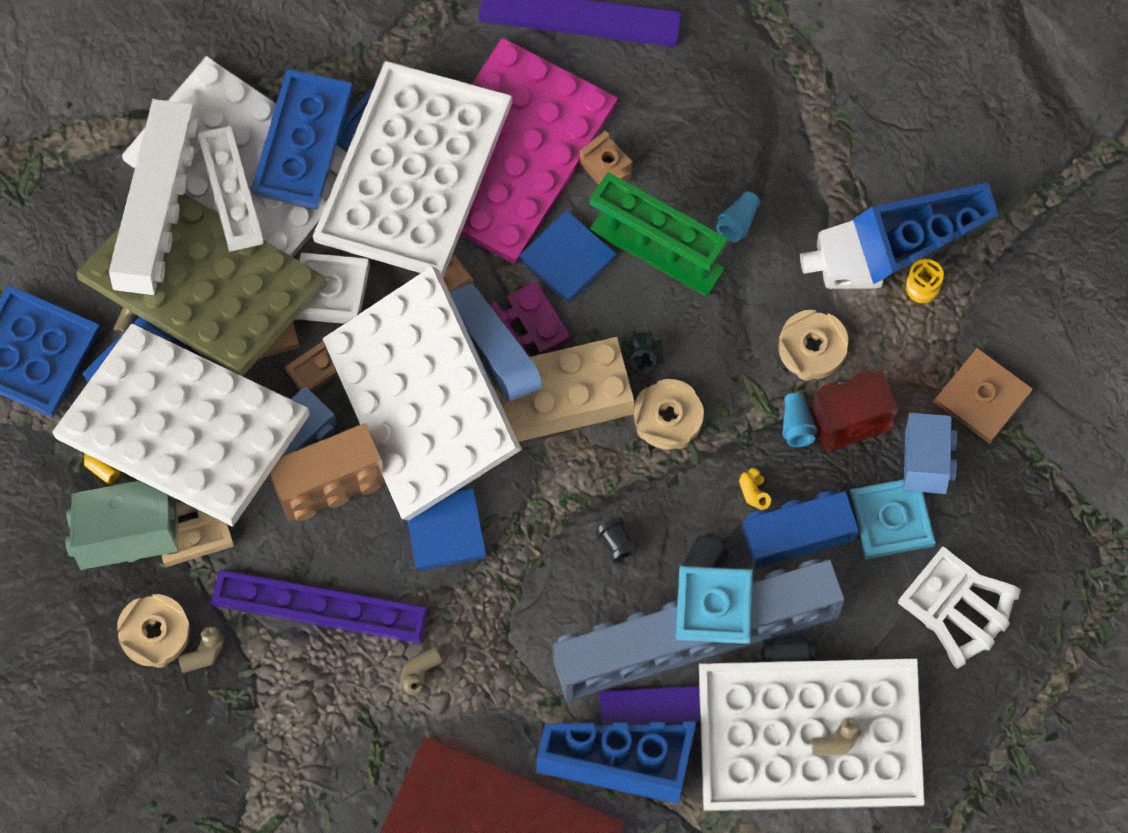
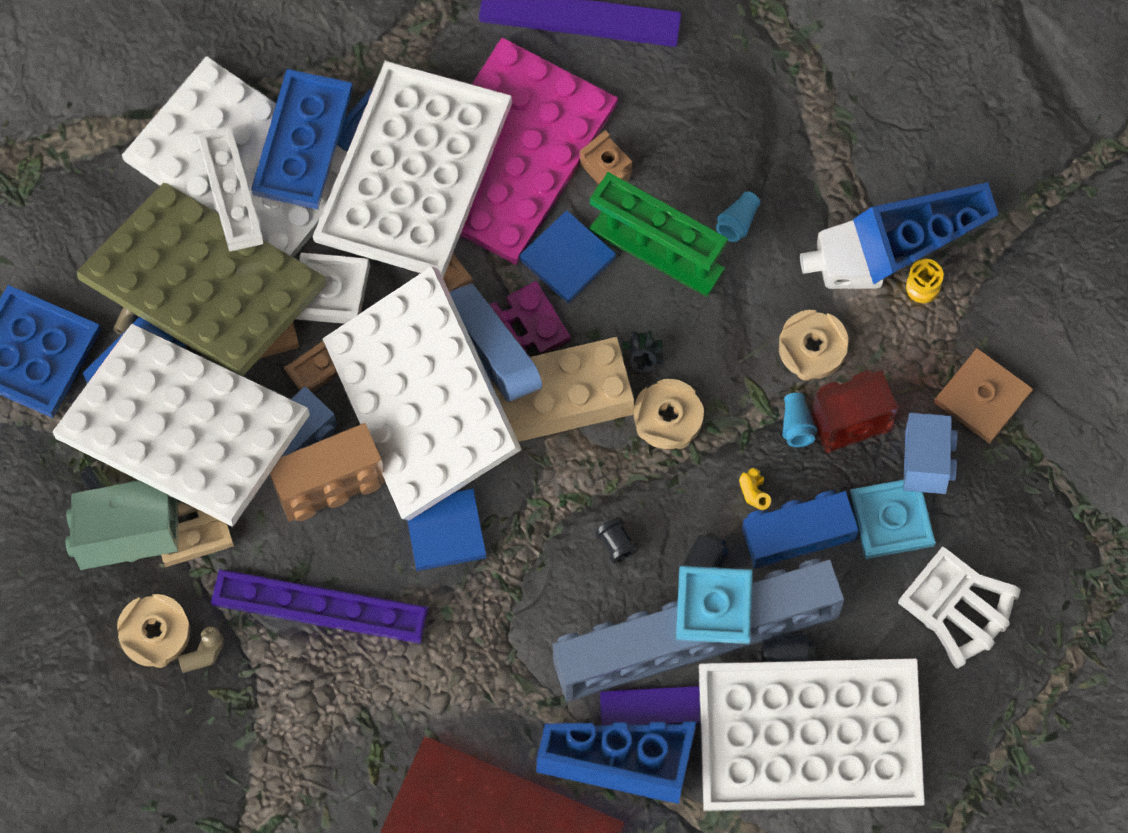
(101, 469): yellow arm -> none
(153, 197): white brick -> none
(415, 670): dark tan arm -> none
(841, 741): dark tan arm -> none

